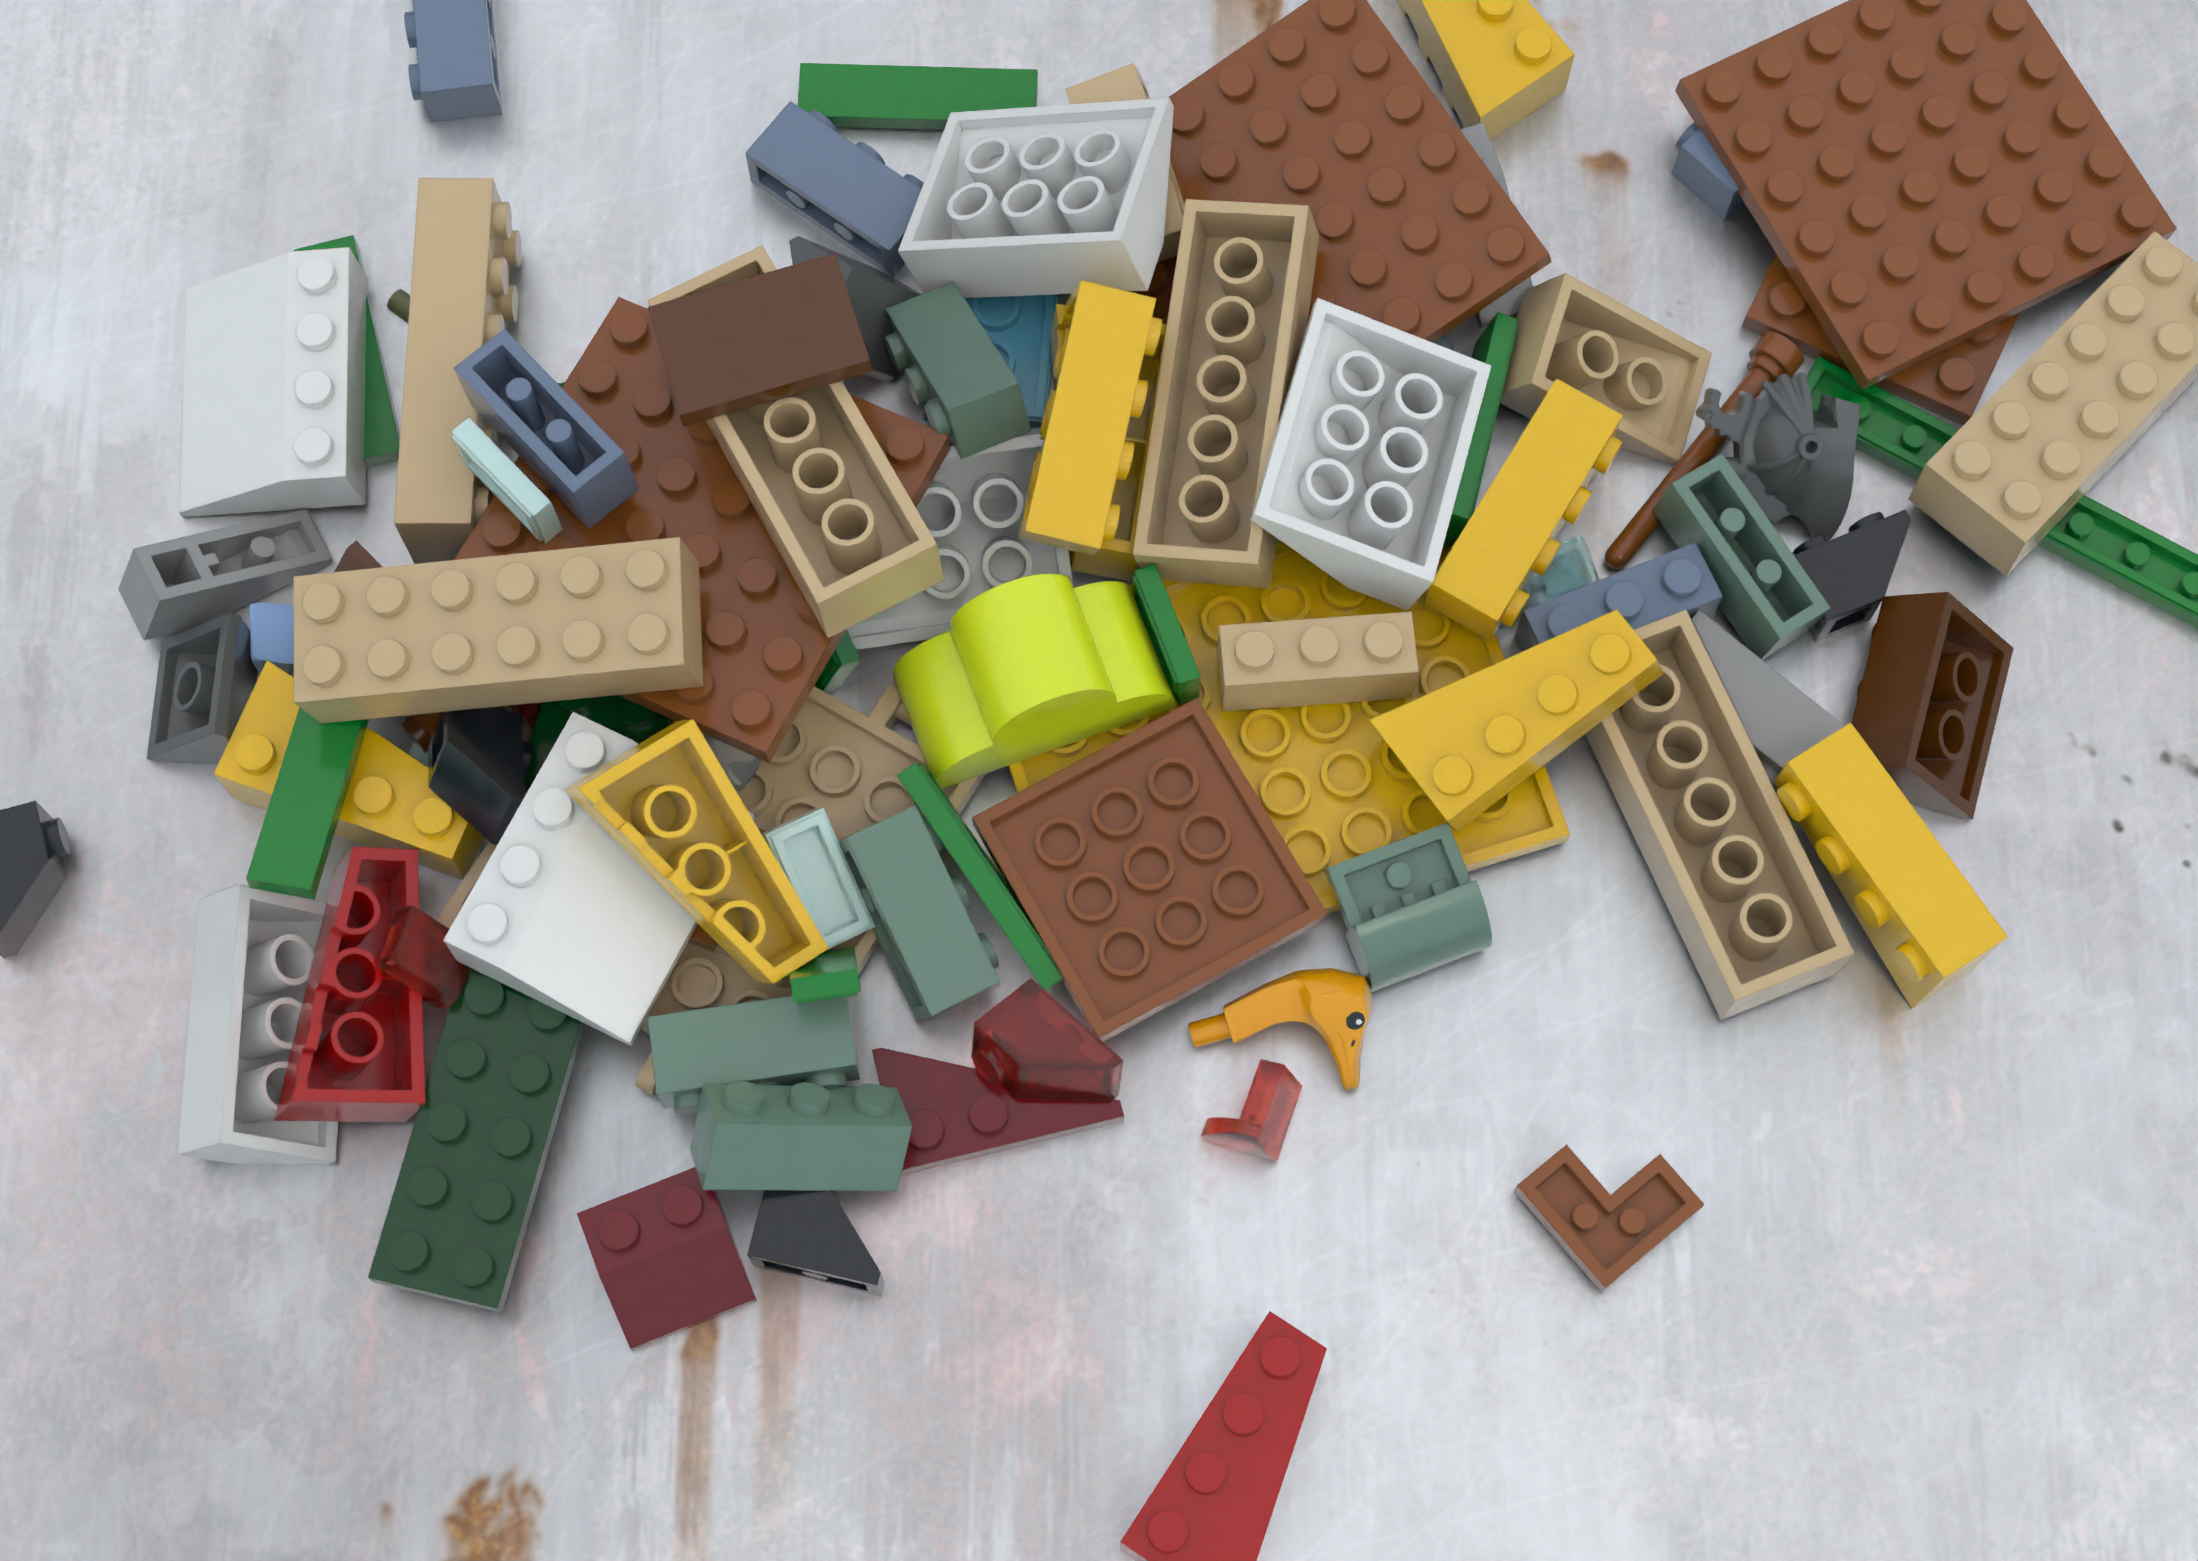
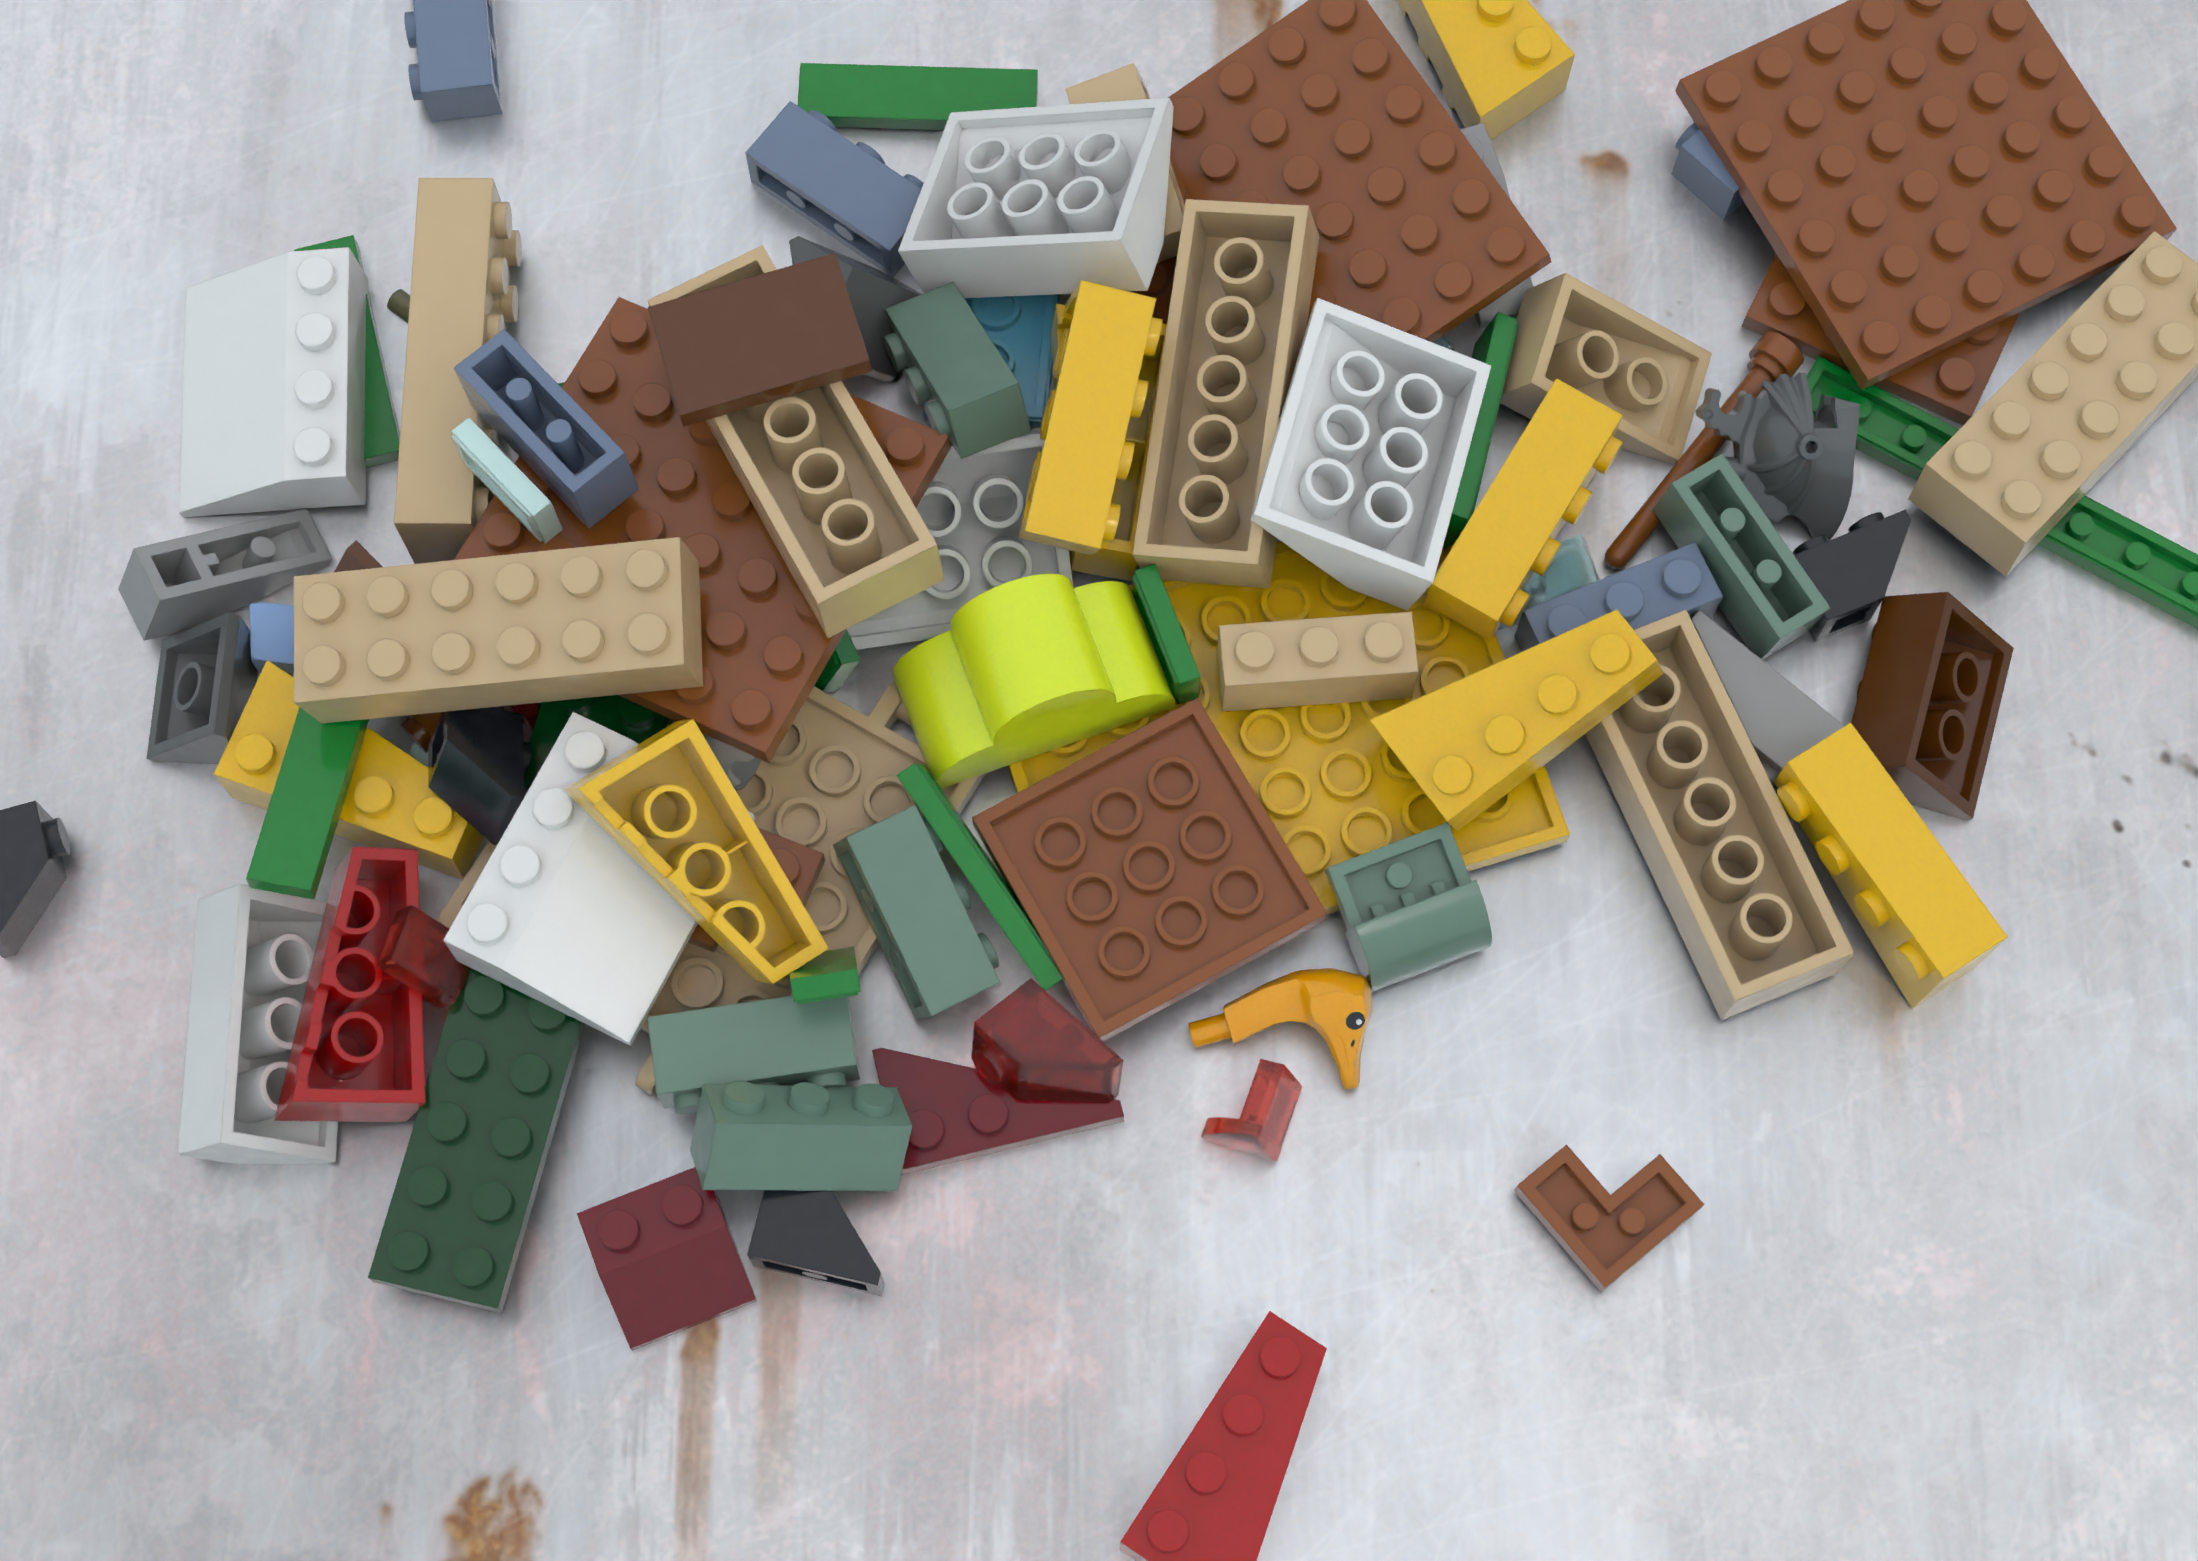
(820, 876): light aqua tile -> none

